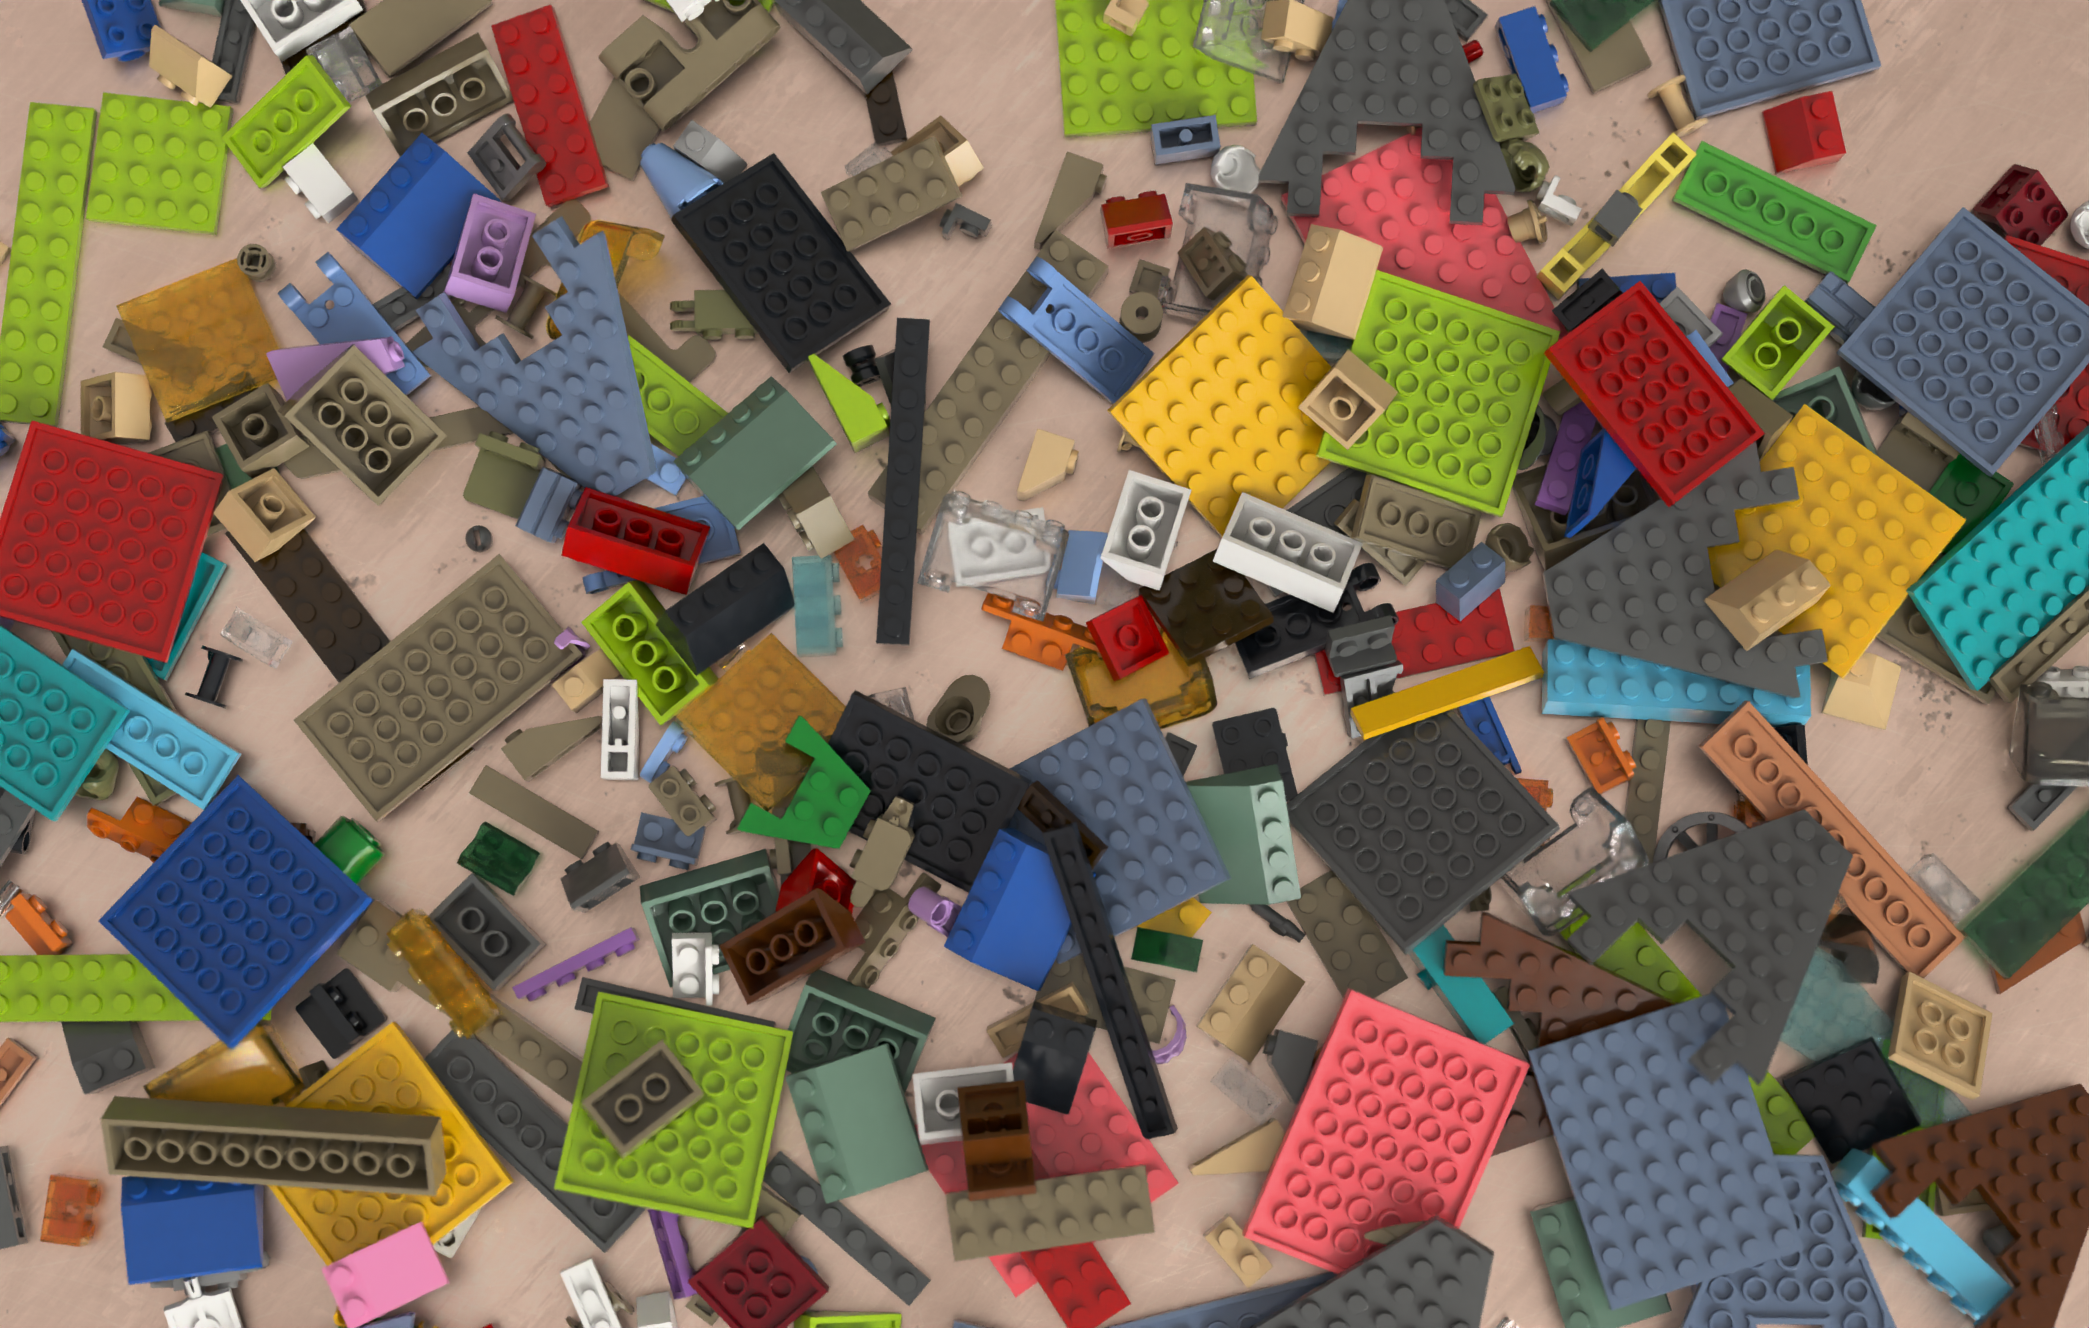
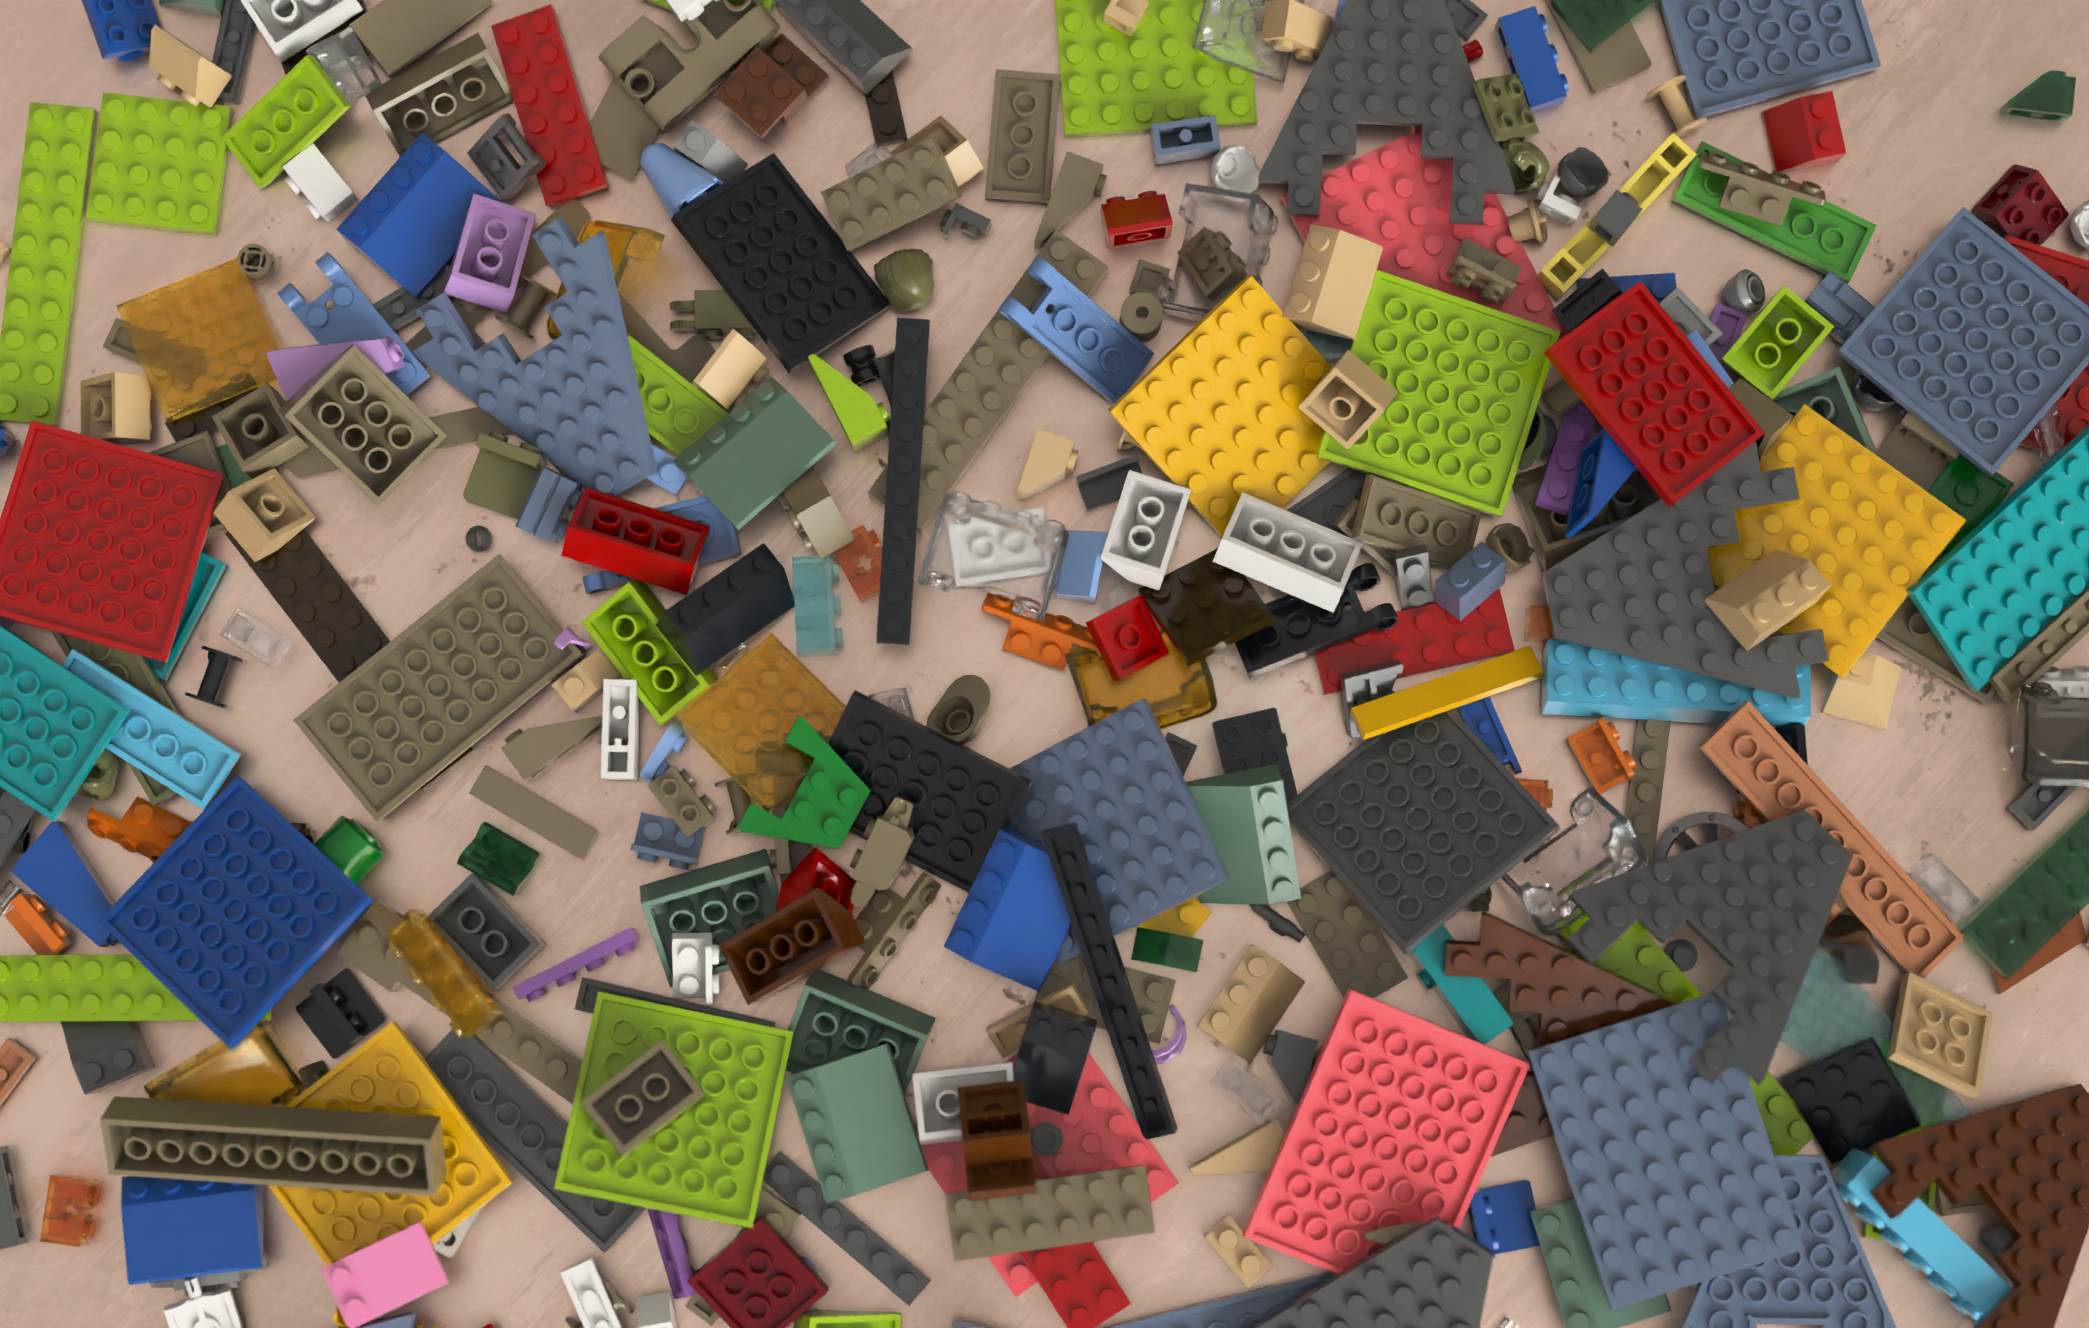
(67, 881): none -> blue slope
(598, 878): dark grey slope -> none
(732, 371): none -> tan slope
(771, 85): none -> reddish brown bracket
(906, 278): none -> olive hair
(934, 909): lavender piece -> none
(1022, 136): none -> dark tan plate
(1046, 1138): none -> dark grey plate
(1048, 812): dark brown plate -> none
(1106, 483): none -> dark grey panel
(1360, 646): dark grey bracket -> none
(1413, 577): none -> dark grey plate
(1484, 272): none -> dark tan bracket
(1503, 1217): none -> blue bracket
(1582, 172): none -> dark grey hair
(1682, 954): none -> dark grey plate
(1758, 192): none -> dark tan bracket
(2044, 99): none -> clear green slope

